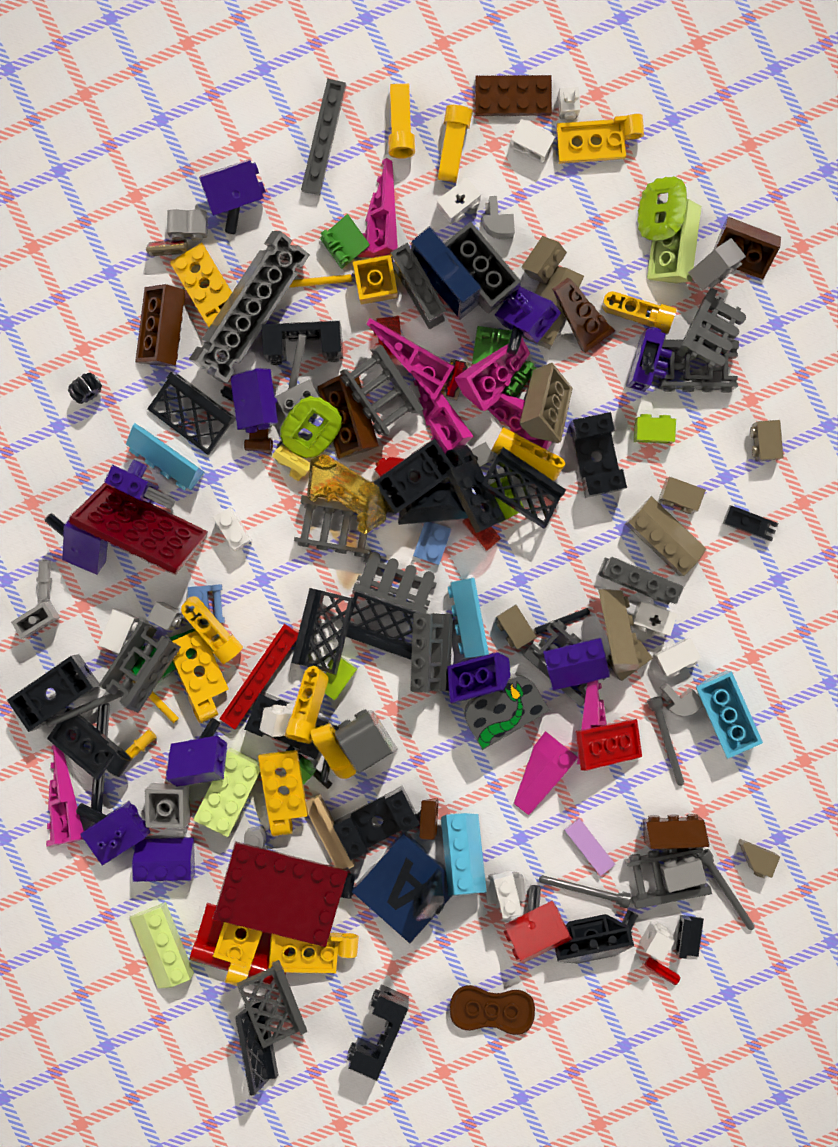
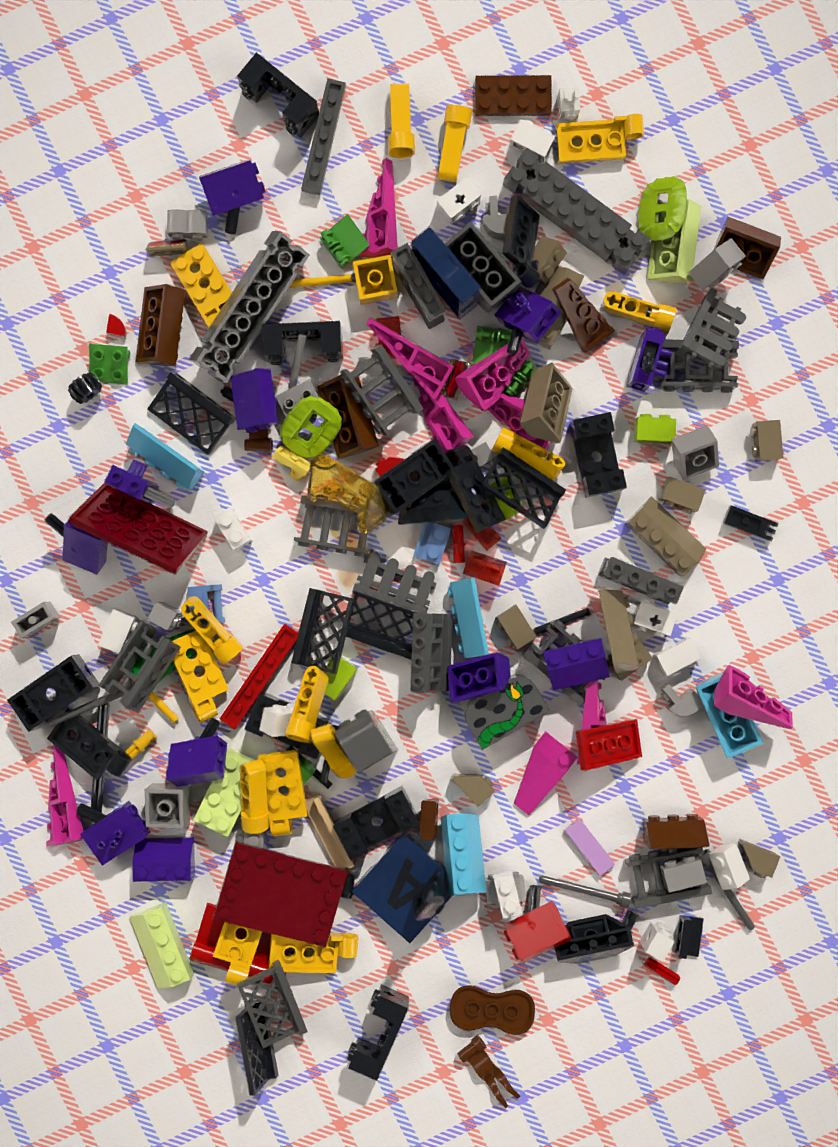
(44, 579): light grey pin -> none
(109, 363): none -> bright green hinge
(115, 326): none -> red tile
(253, 797): none -> yellow beam
(260, 75): none -> black plate
(458, 544): none -> red axle
(474, 786): none -> dark tan slope
(484, 567): none -> clear red brick
(485, 1068): none -> reddish brown flag
(521, 241): none -> black hinge
(575, 211): none -> dark grey brick
(656, 705): dark grey piece -> none
(695, 452): none -> light grey brick
(729, 866): none -> white brick
(743, 699): none -> dark pink wedge

